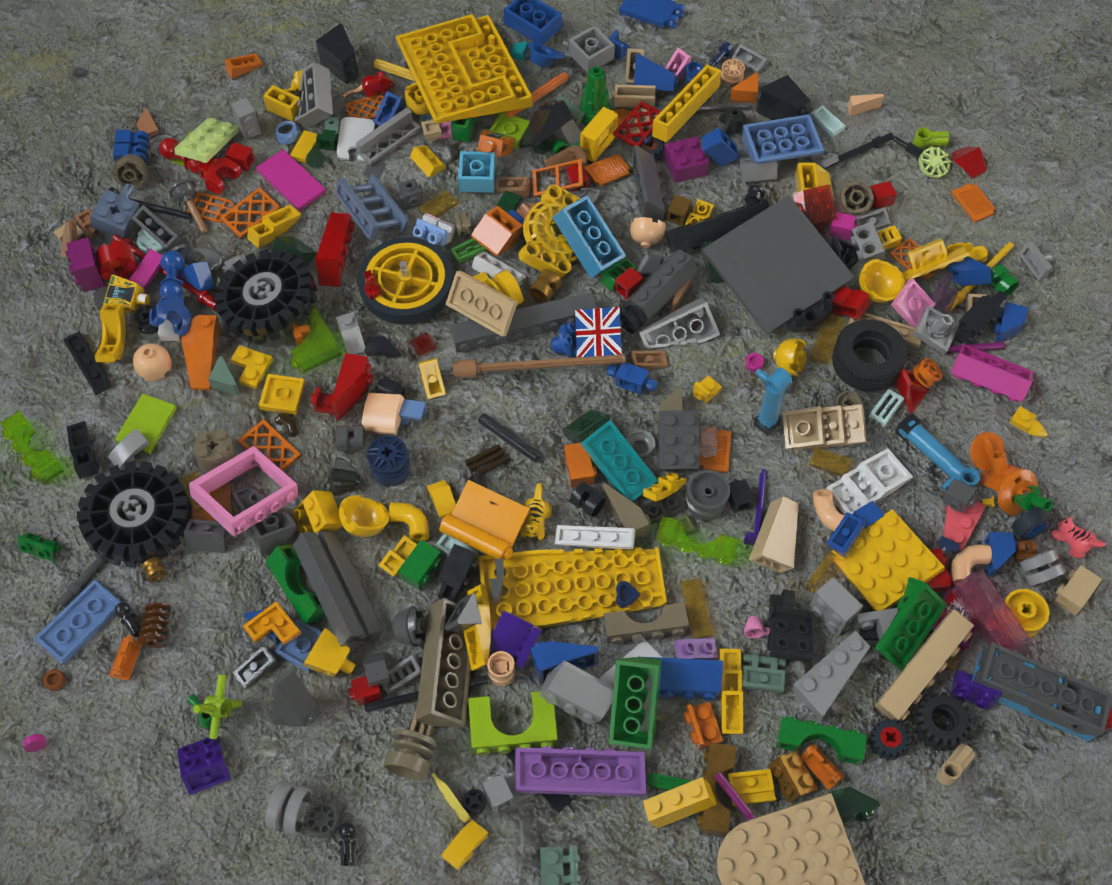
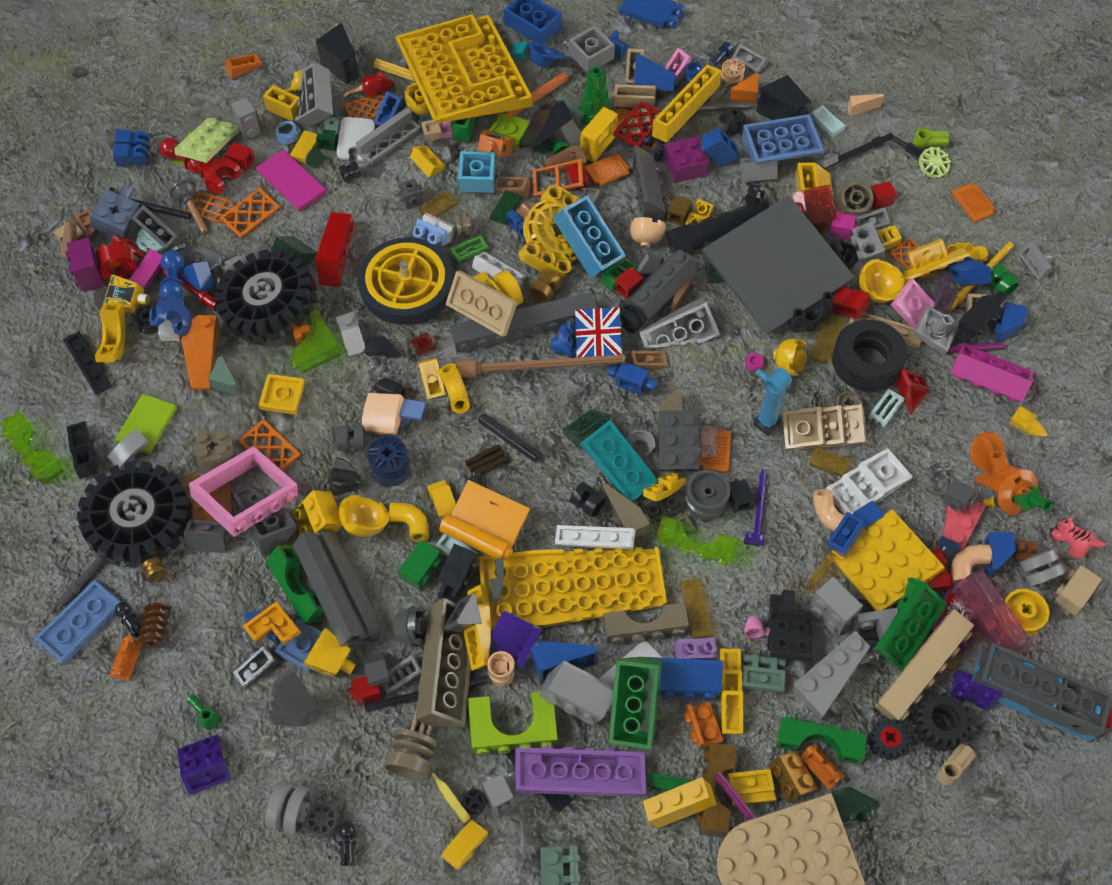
(32, 544): green hinge -> none
(34, 742): dark pink tile -> none
(54, 680): dark orange tile -> none
(130, 170): dark tan cone -> none
(147, 124): nougat tile -> none
(152, 362): light nougat cylinder -> none
(217, 706): lime bar -> none
(255, 365): yellow plate -> none
(273, 225): yellow slope -> none
(288, 421): dark brown arm -> none
(322, 402): red bracket -> none
(350, 171): none -> black wheel
(351, 383): red slope -> none
(362, 215): sand blue fence -> none
(371, 288): red piece -> none
(394, 559): yellow slope -> none
(455, 388): none -> yellow cylinder
(497, 231): slope -> none
(539, 511): yellow animal -> none
(579, 465): orange brick -> none
(626, 594): dark blue tile -> none
(706, 389): yellow bracket -> none
(777, 536): tan slope -> none
(911, 429): dark azure piece -> none
(927, 372): orange wheel -> none
(970, 160): red slope -> none
(1032, 523): black wheel -> none

